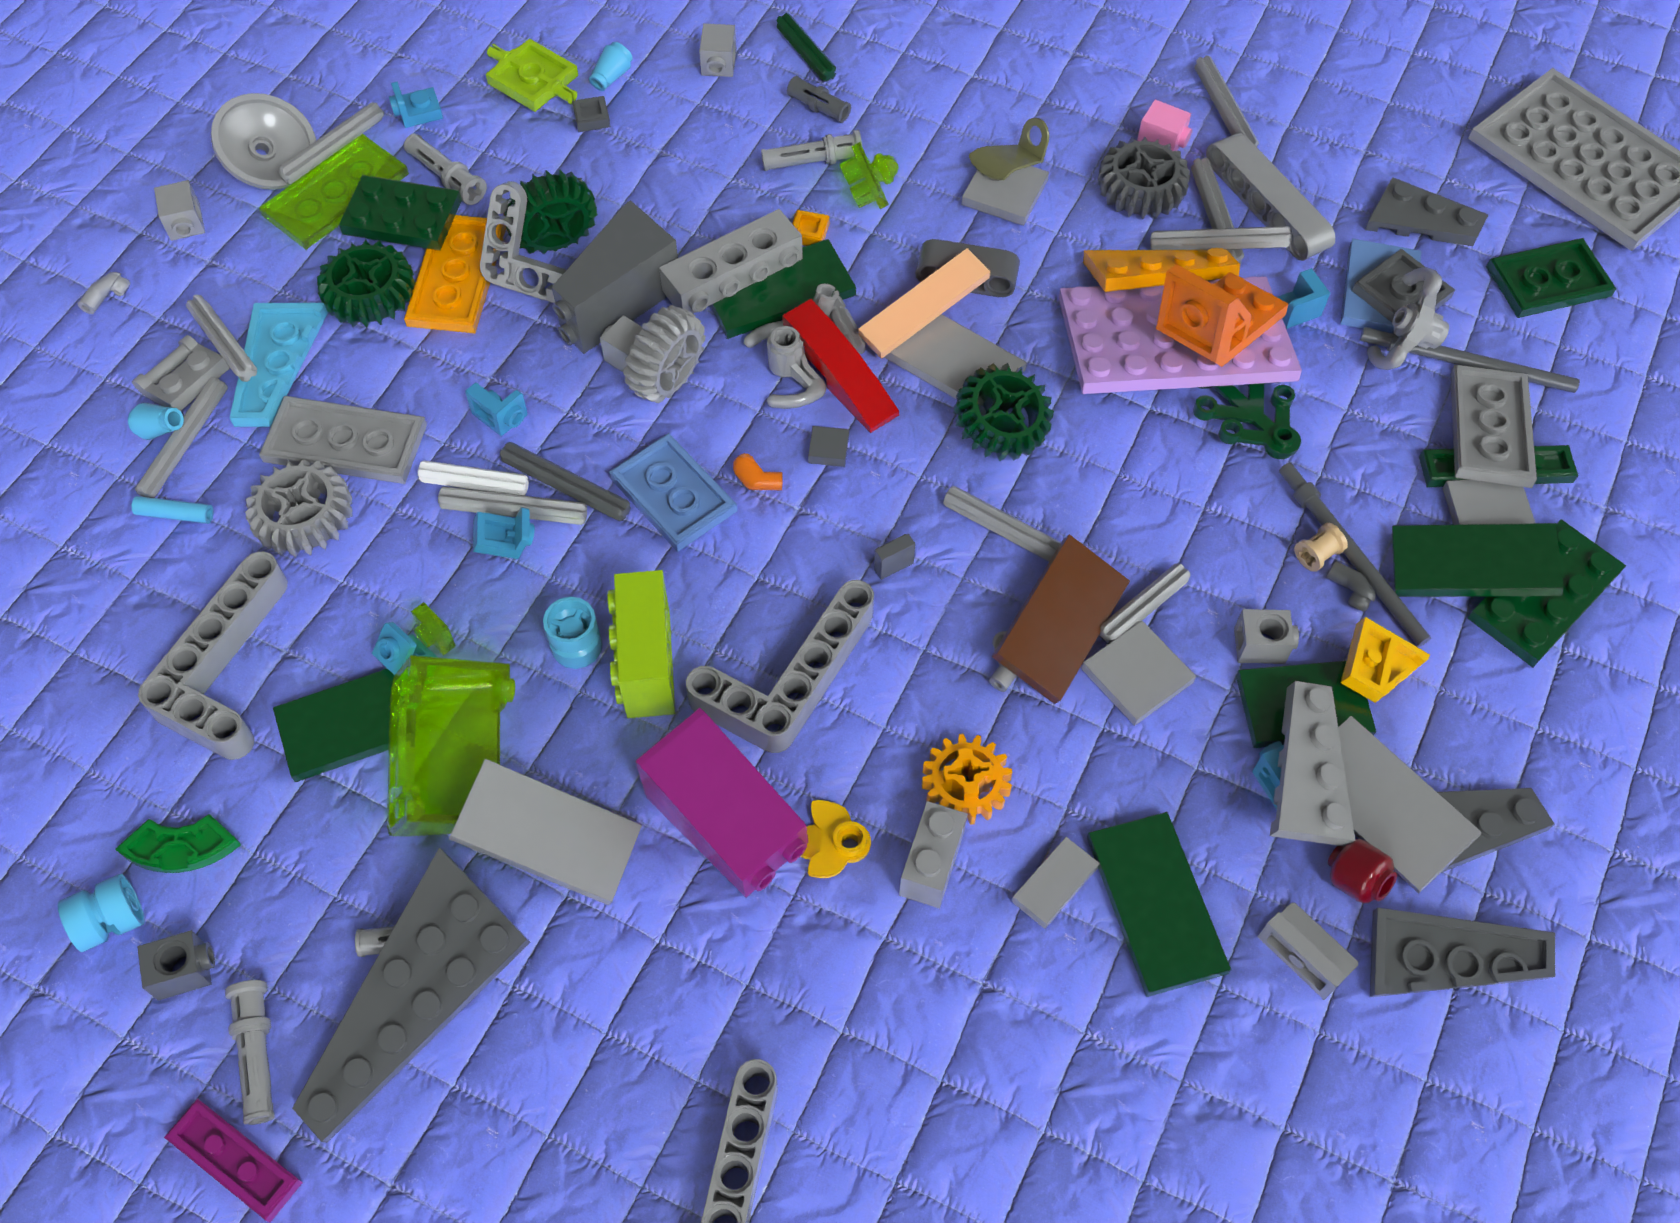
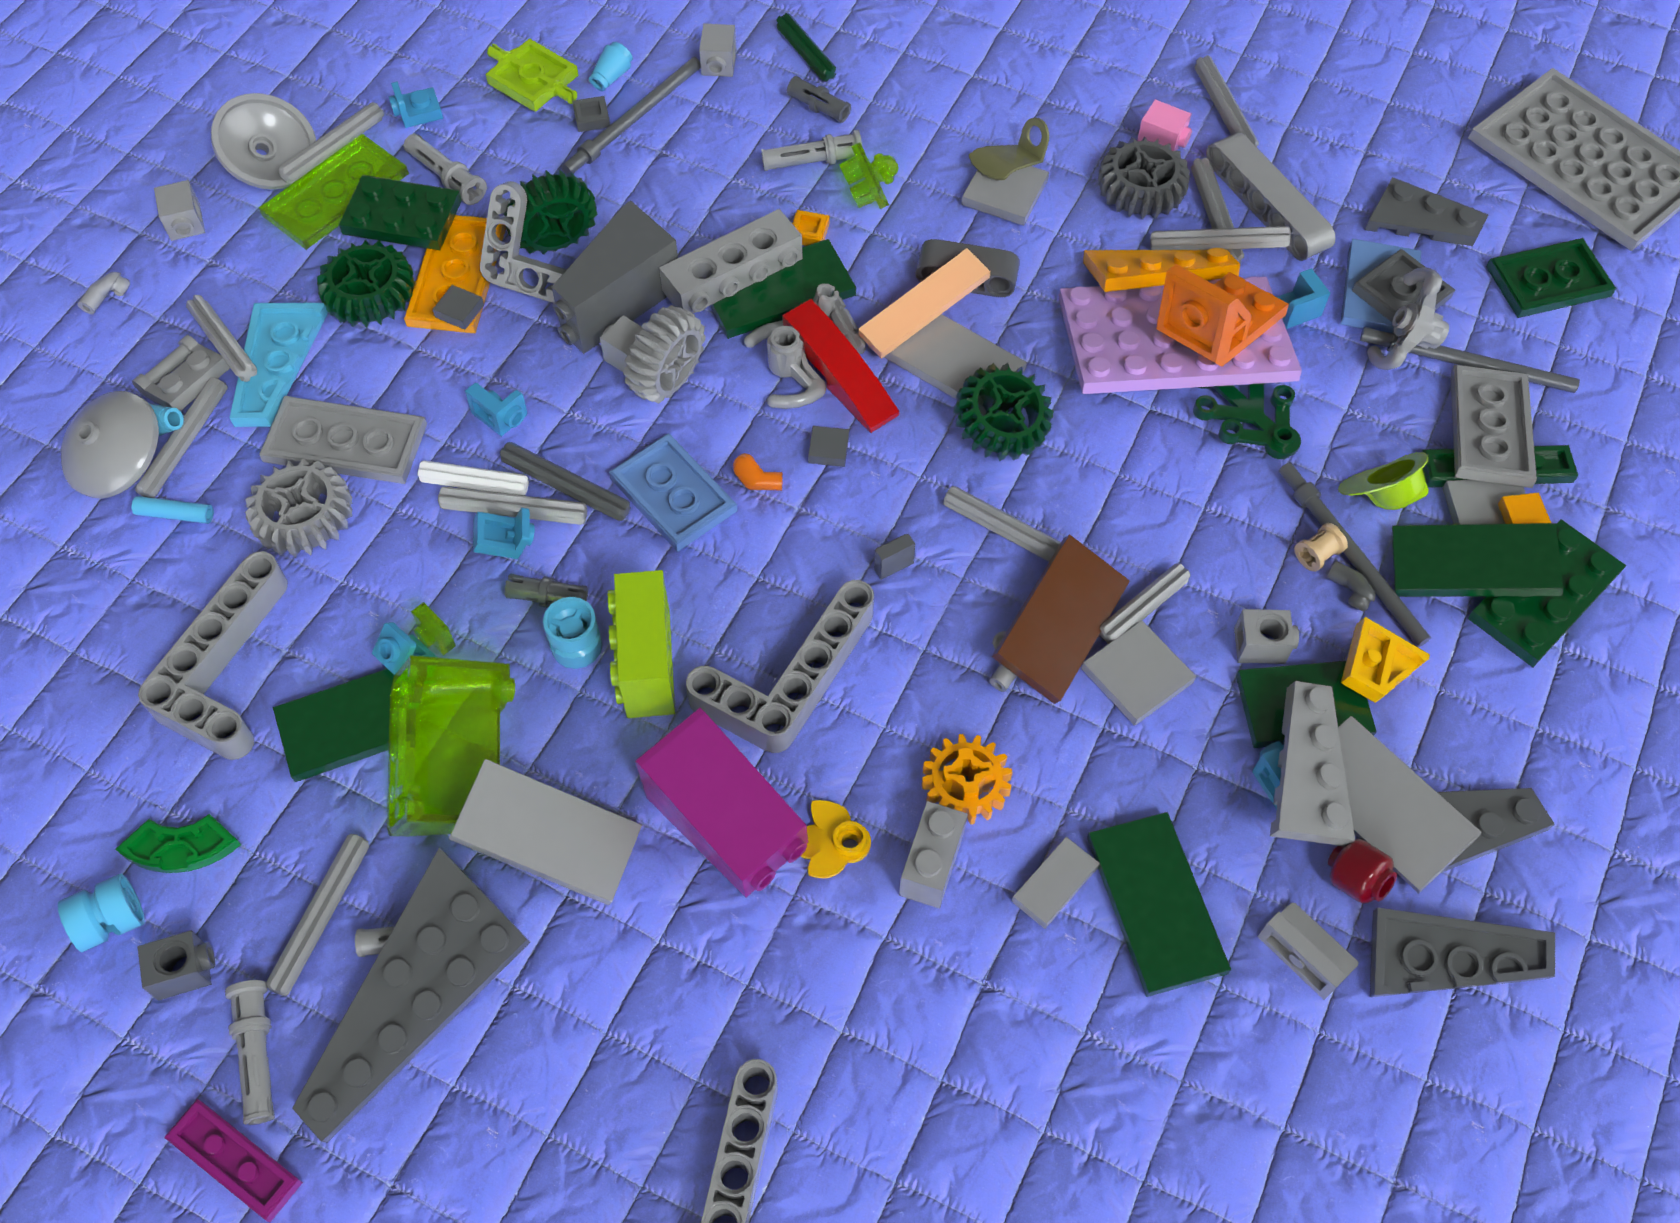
(109, 444): none -> light grey dish
(317, 915): none -> light grey axle
(458, 307): none -> dark grey tile
(543, 591): none -> dark grey pin
(590, 149): none -> dark grey bar
(1391, 484): none -> lime piece
(1523, 509): none -> light orange tile

